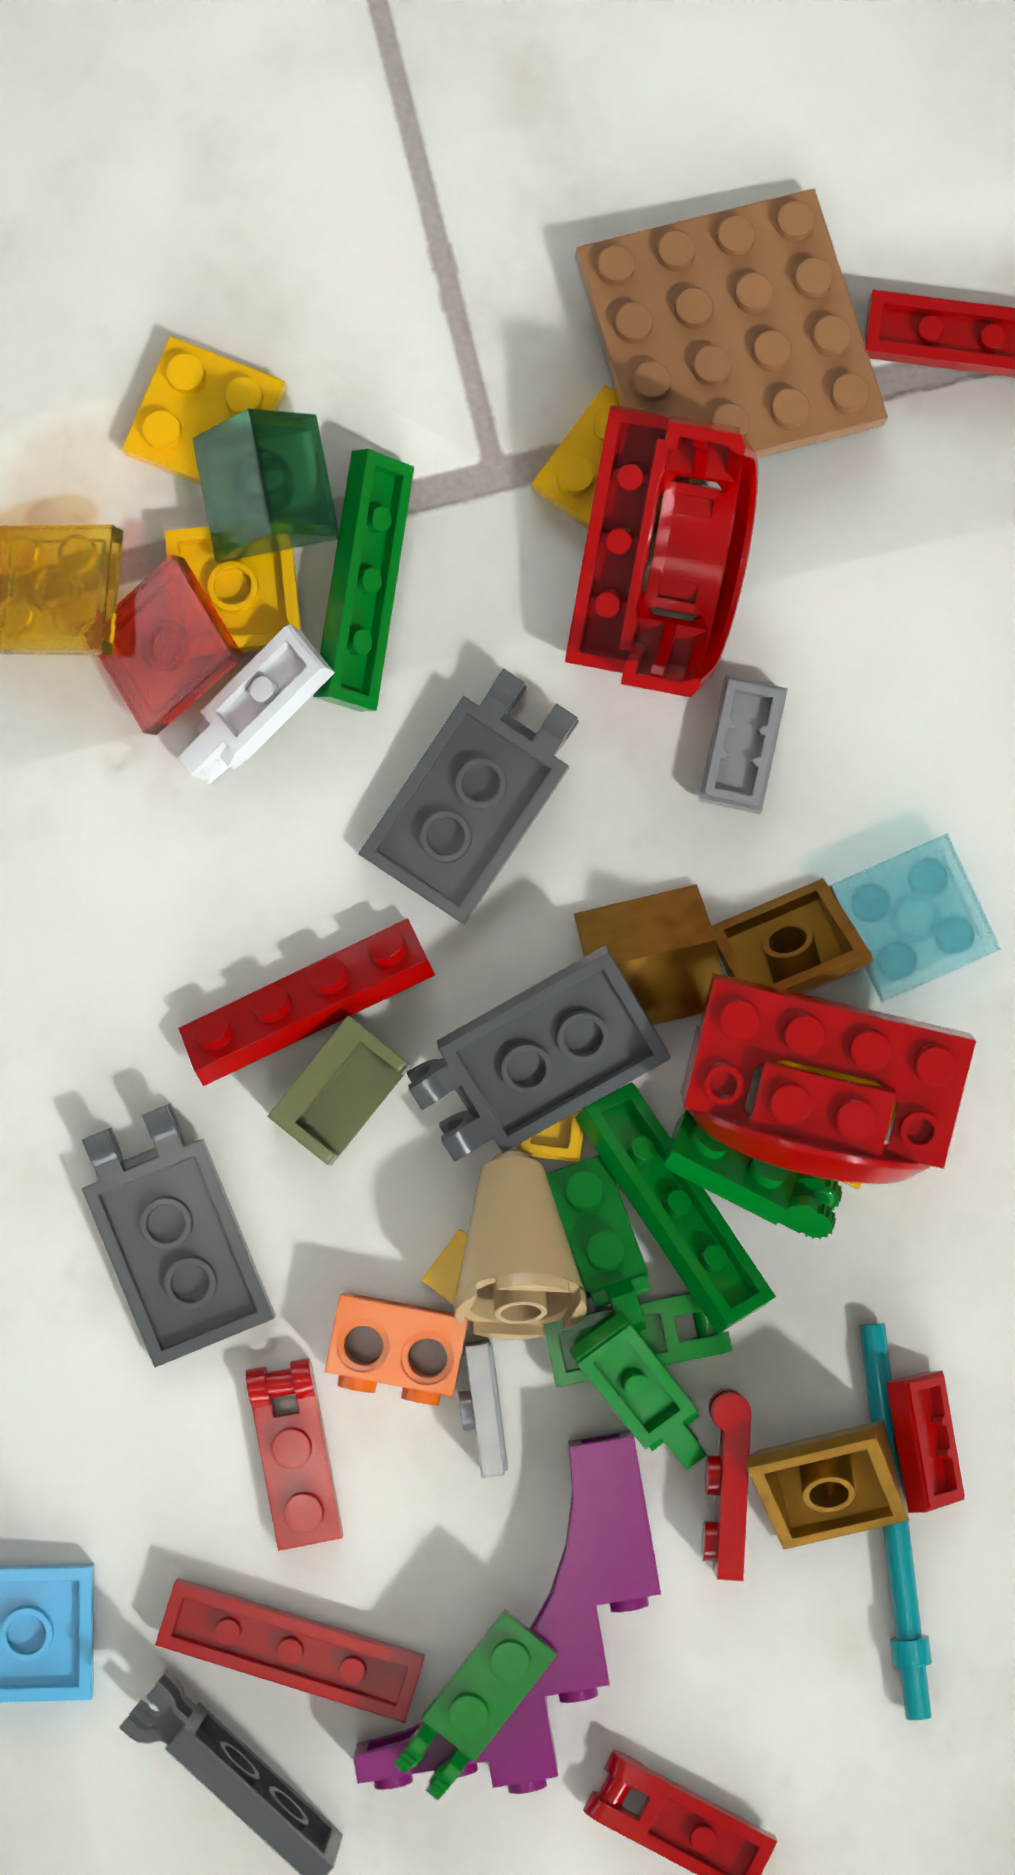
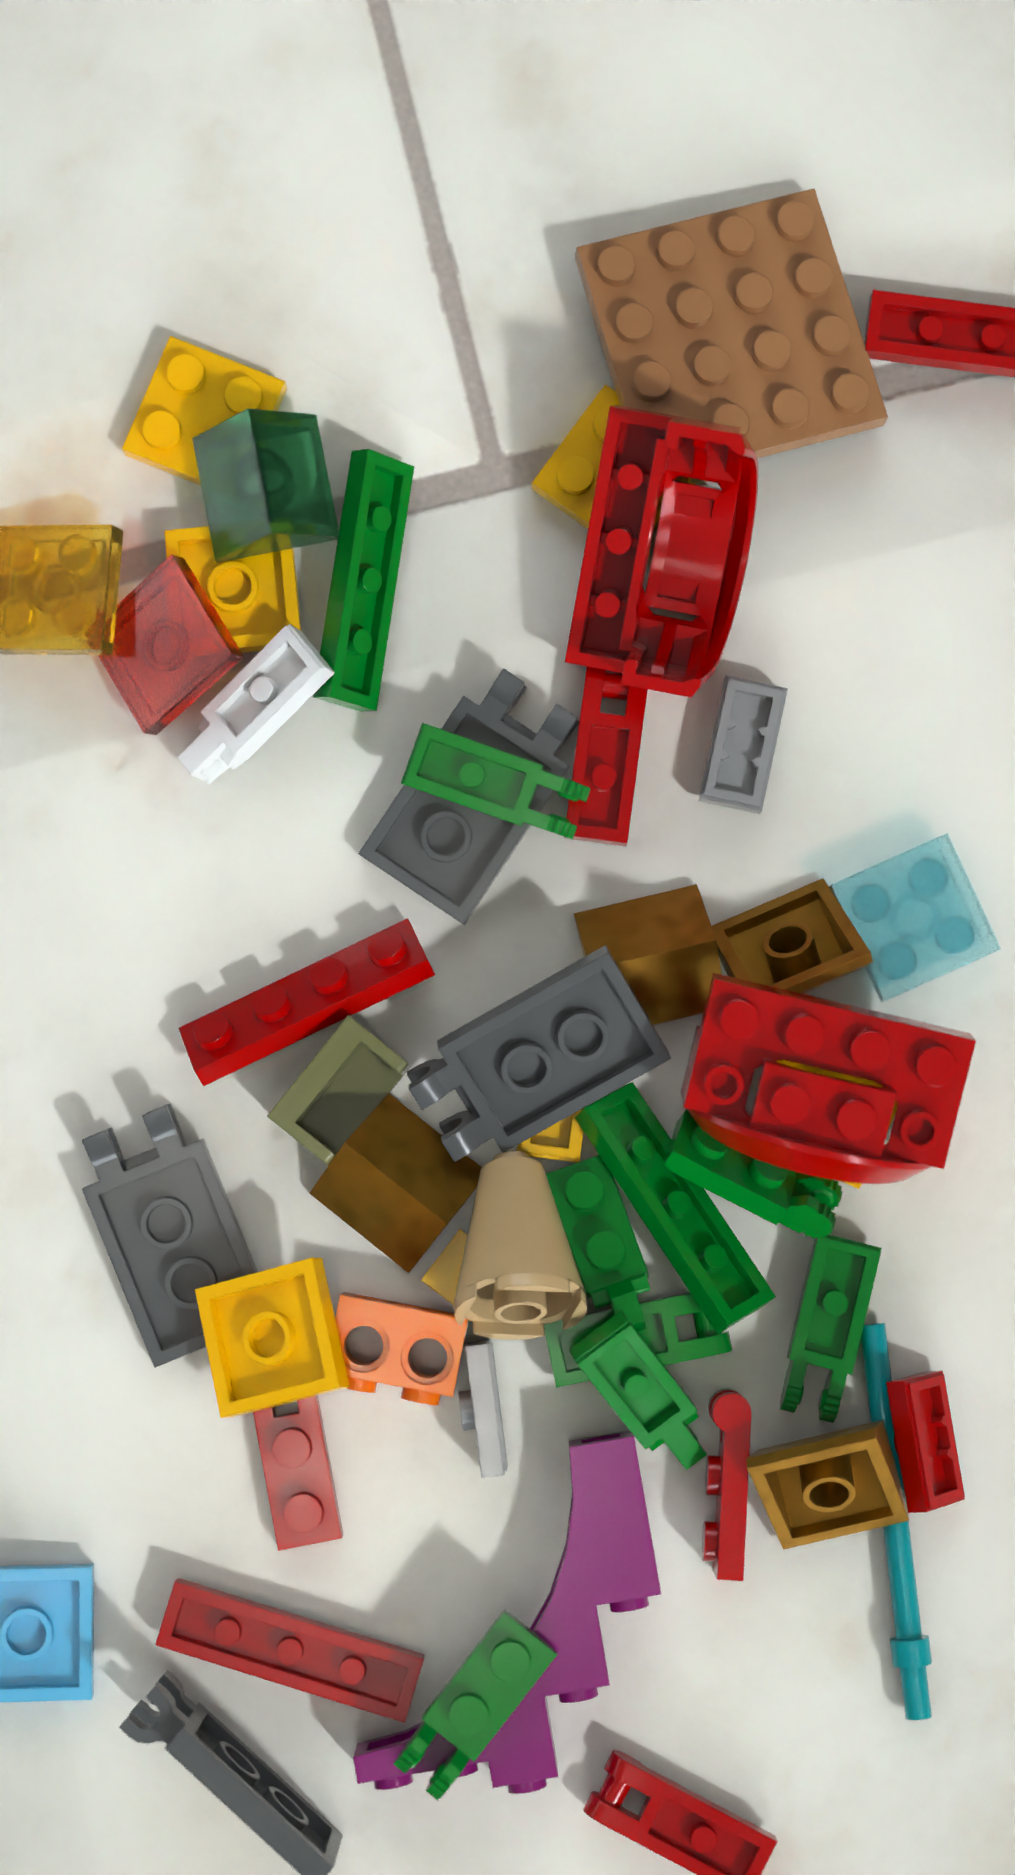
(271, 1337): none -> yellow plate
(396, 1183): none -> pearl gold slope
(486, 779): none -> green hinge
(606, 759): none -> red plate
(830, 1319): none -> green hinge

